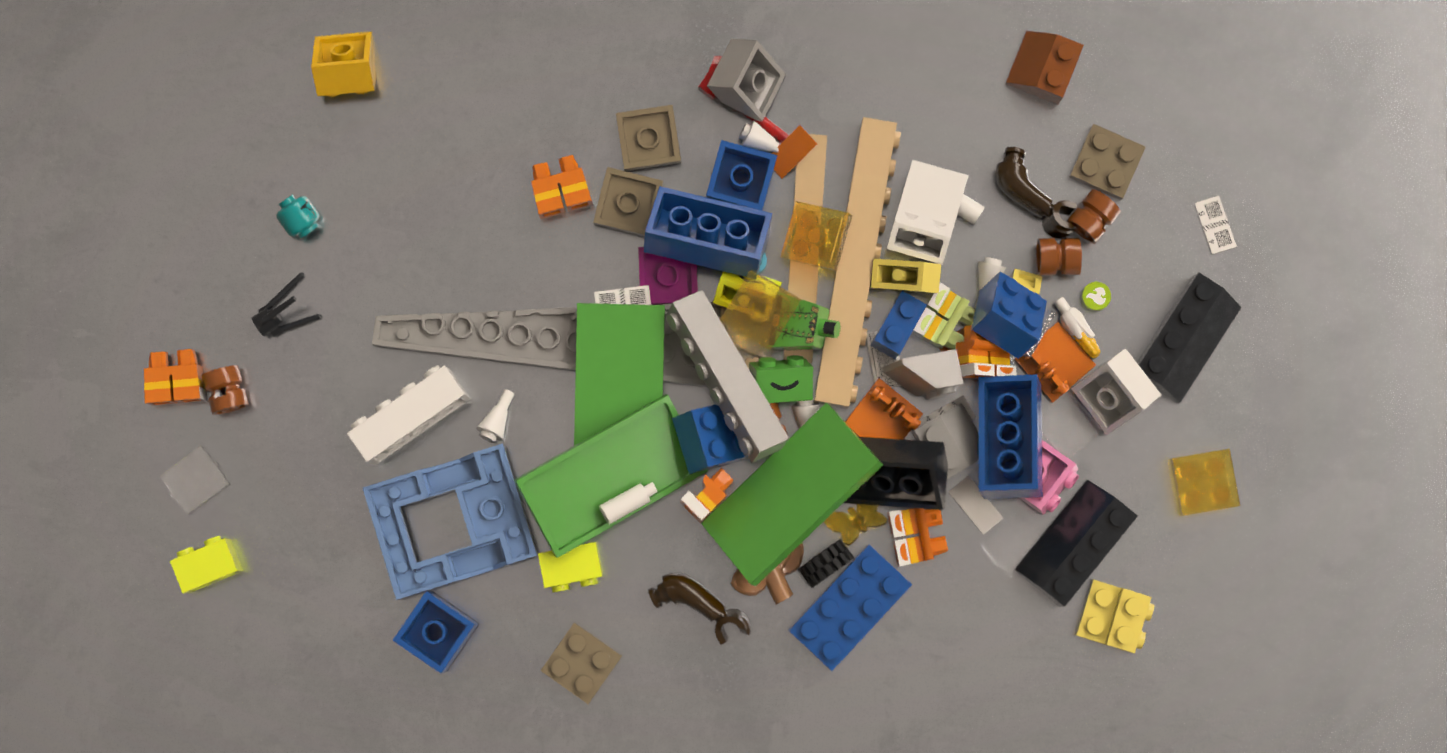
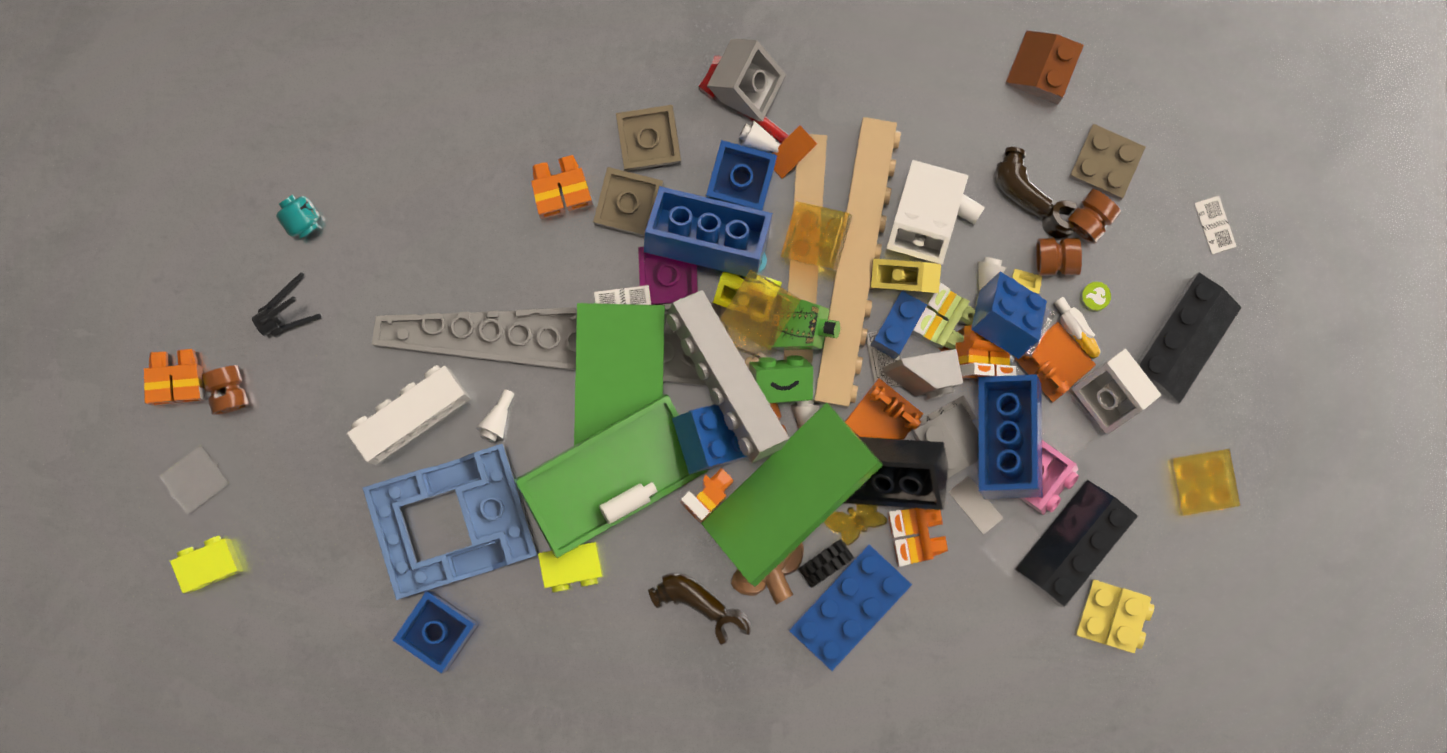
(343, 64): yellow slope -> none
(581, 663): dark tan plate -> none

